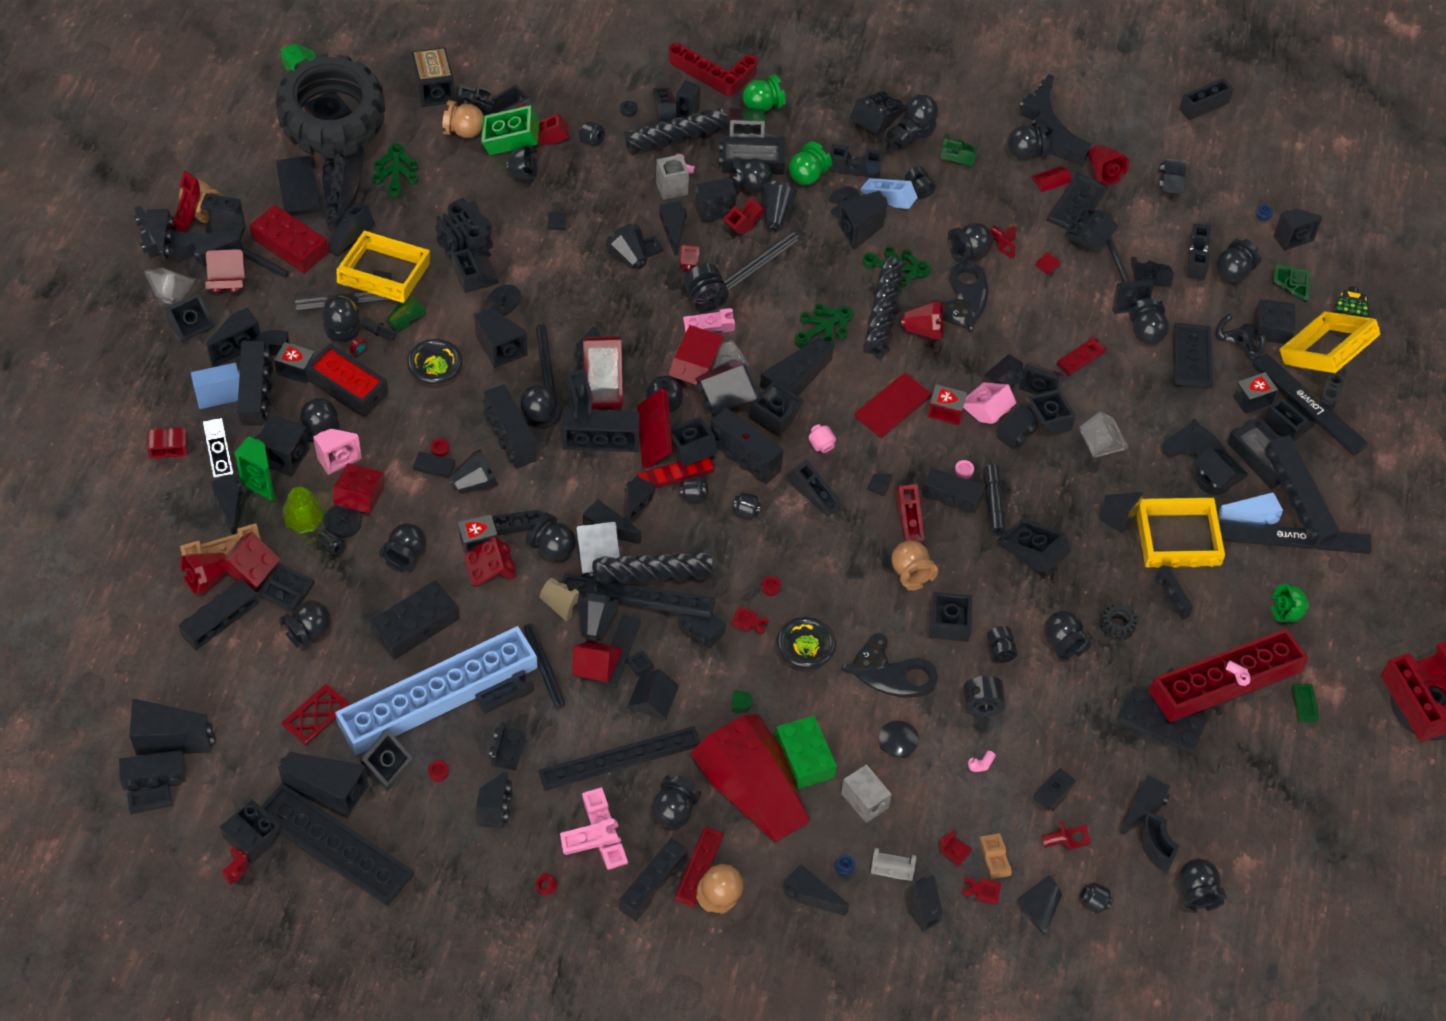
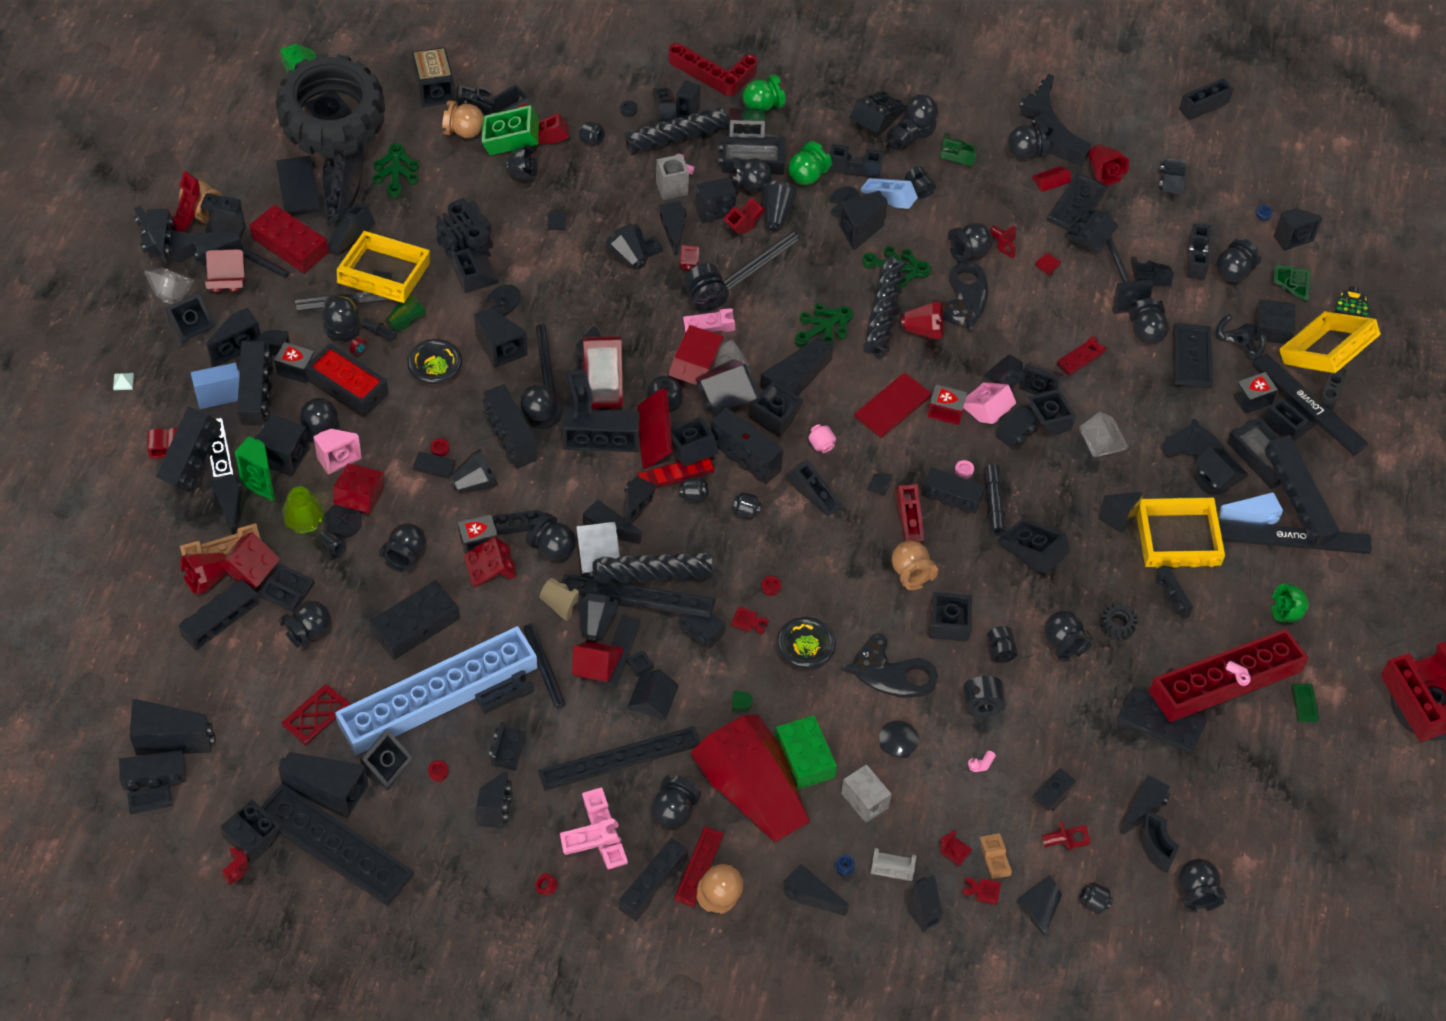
(123, 381): none -> light aqua slope
(189, 449): none -> black brick

